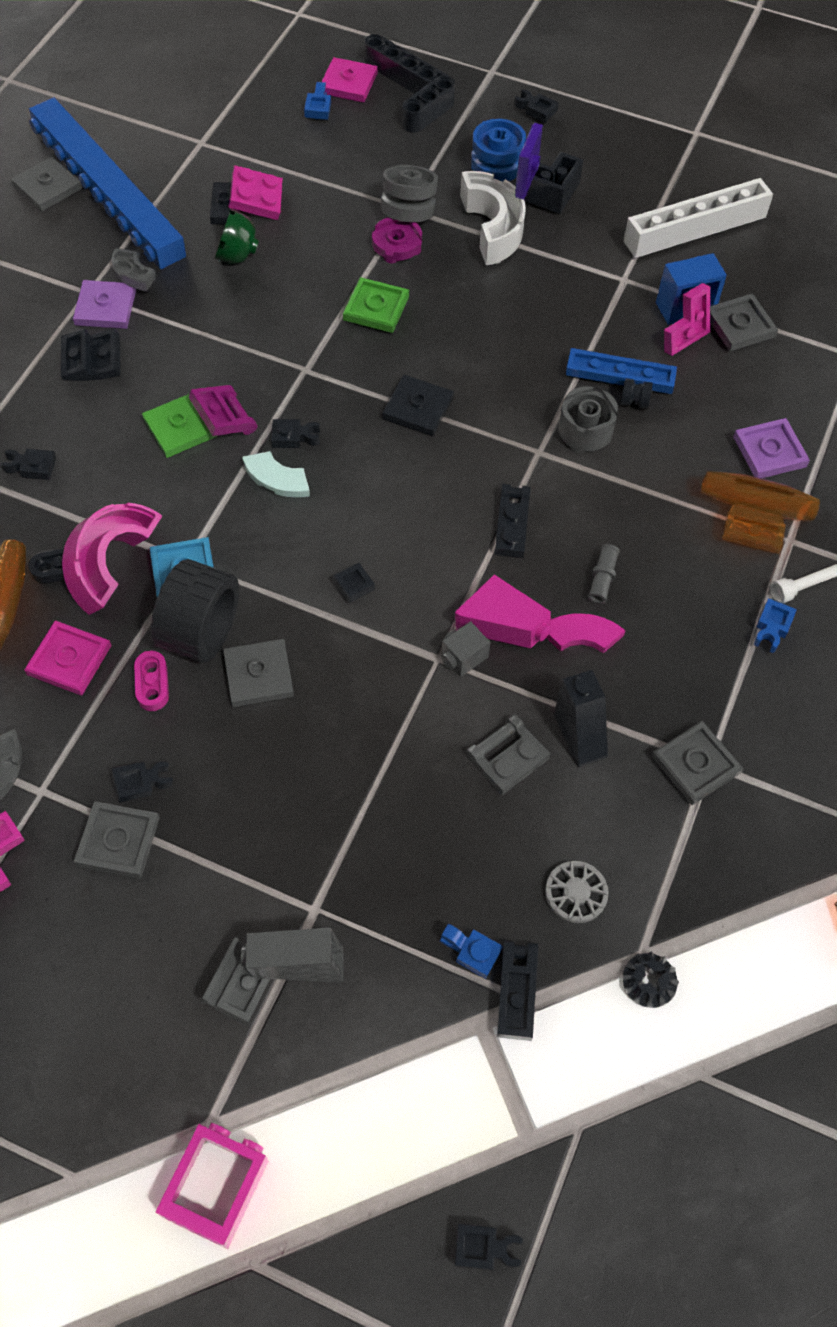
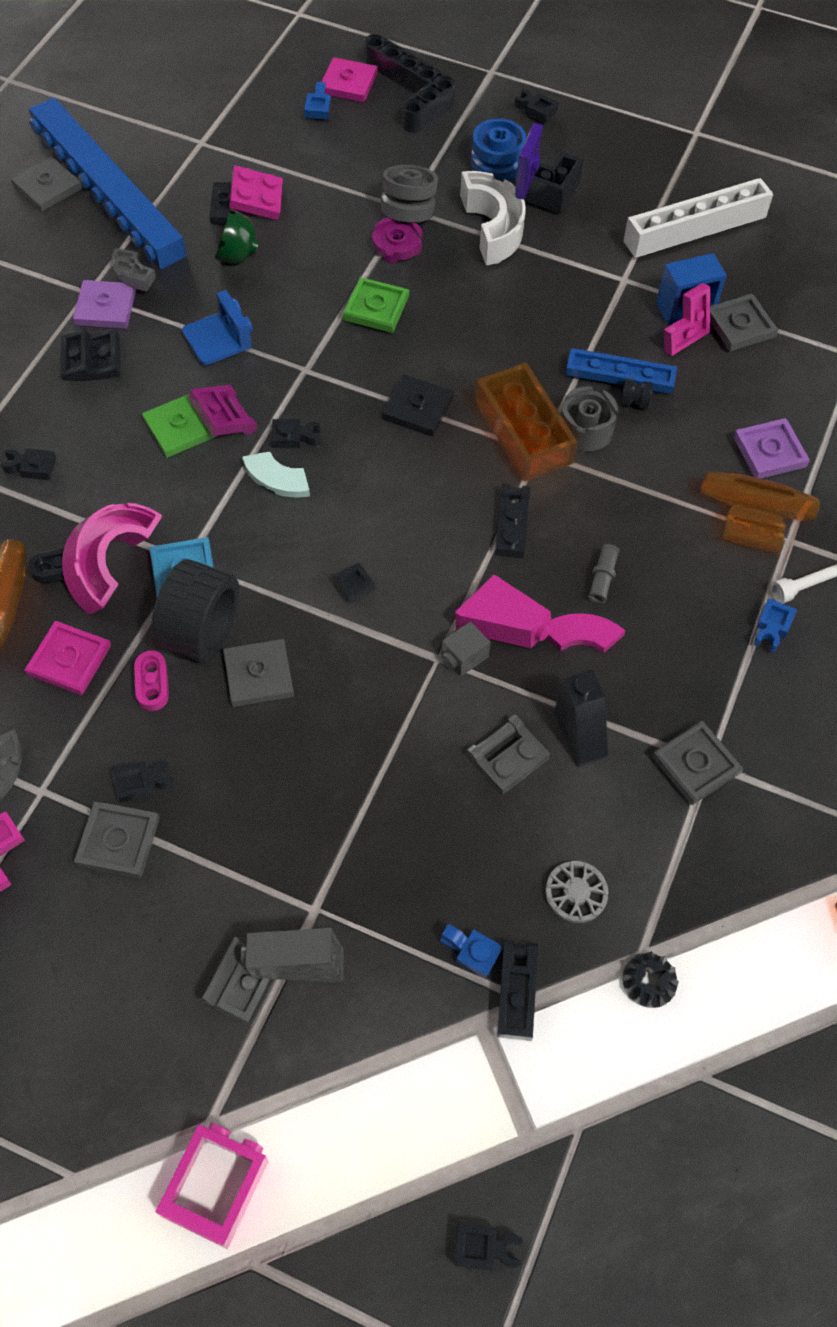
(221, 333): none -> blue bracket
(525, 421): none -> clear orange brick

